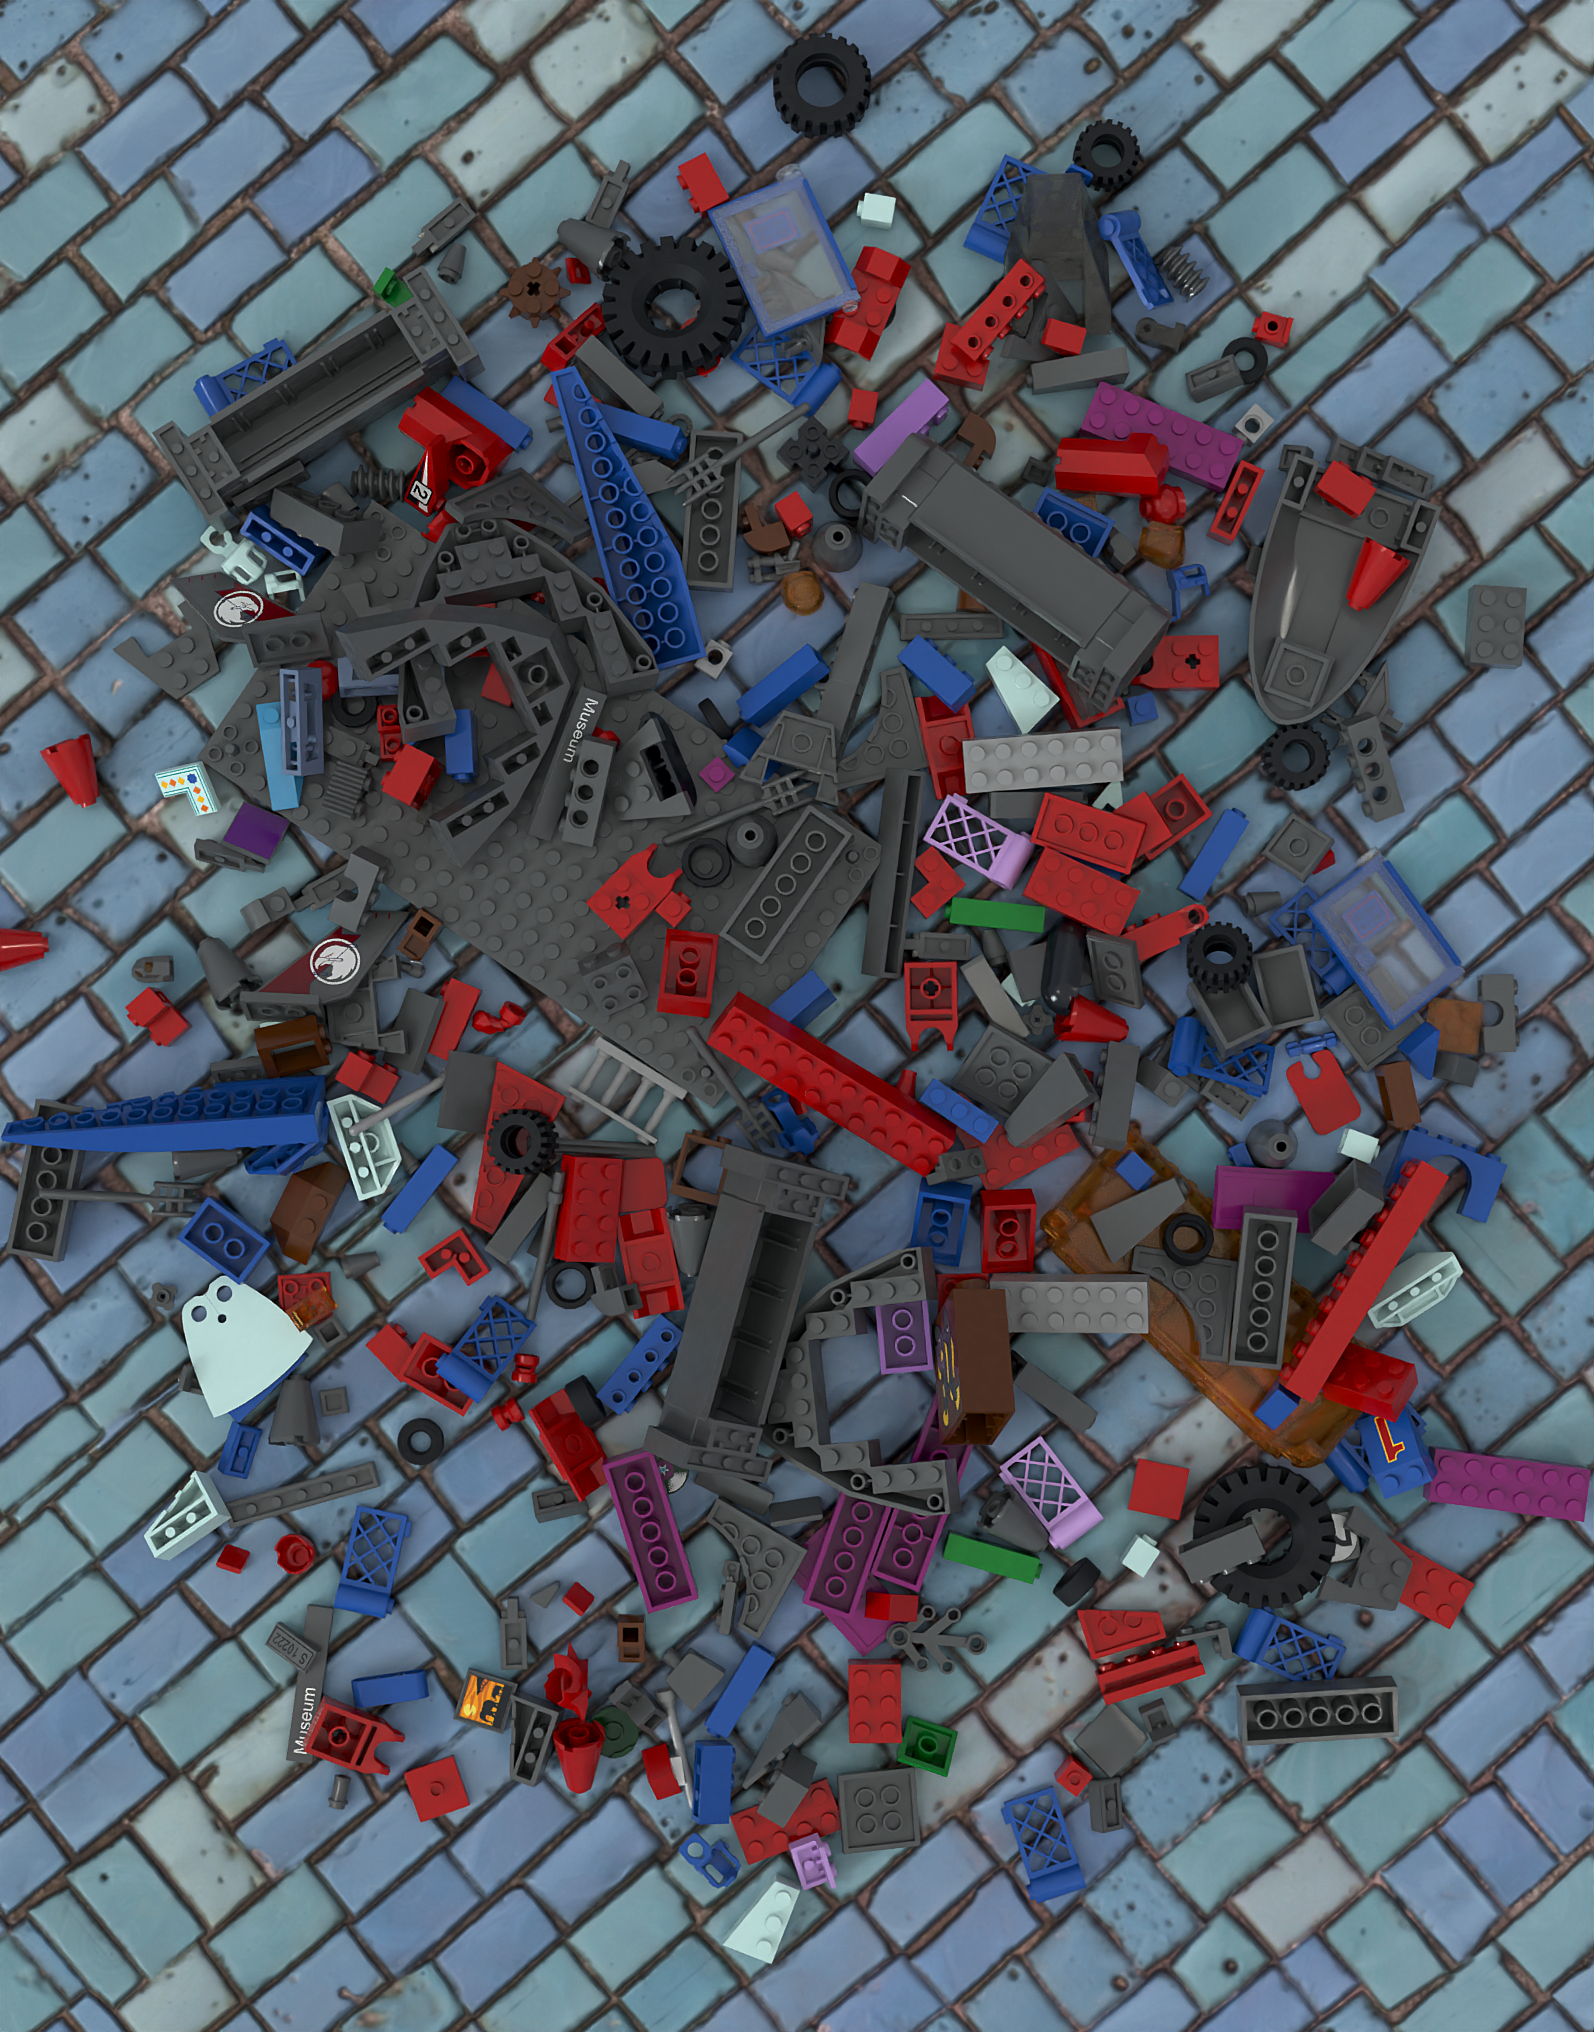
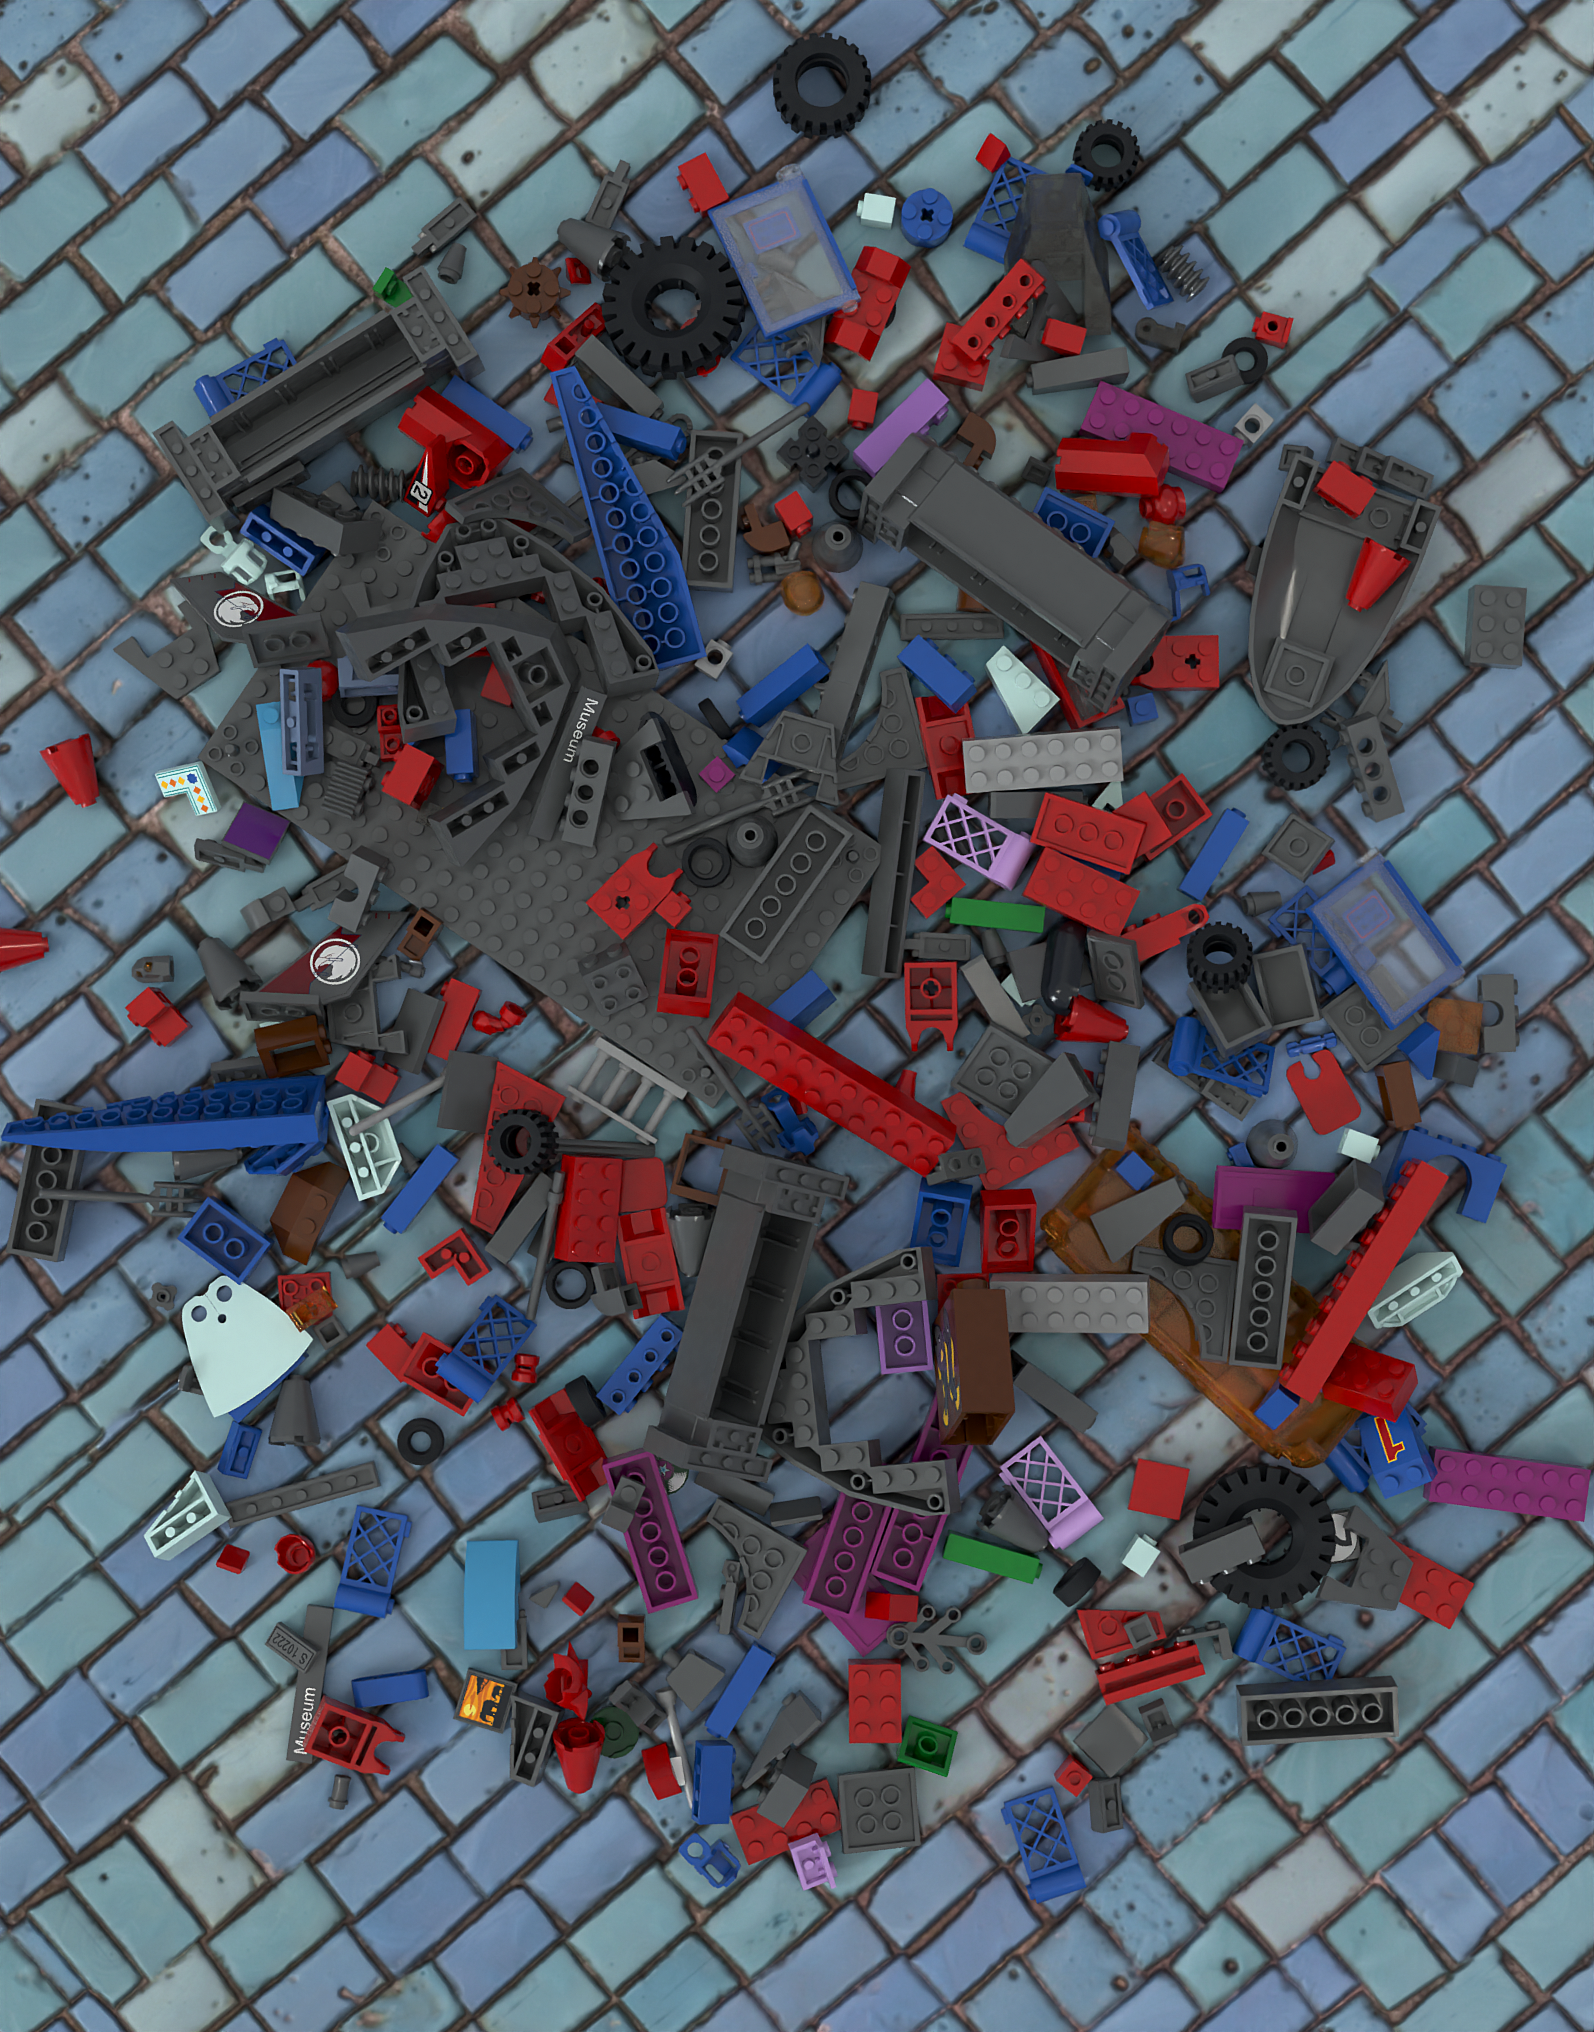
(334, 1401): dark grey tile -> none
(437, 1788): red plate -> none
(491, 1594): none -> dark azure slope
(623, 1504): none -> dark grey slope
(764, 1922): light aqua wedge -> none
(925, 233): none -> blue brick
(958, 1110): blue brick -> none
(992, 153): none -> red slope
(1140, 1631): none -> dark grey plate
(1160, 1082): dark grey slope -> none
(1235, 503): red brick -> none

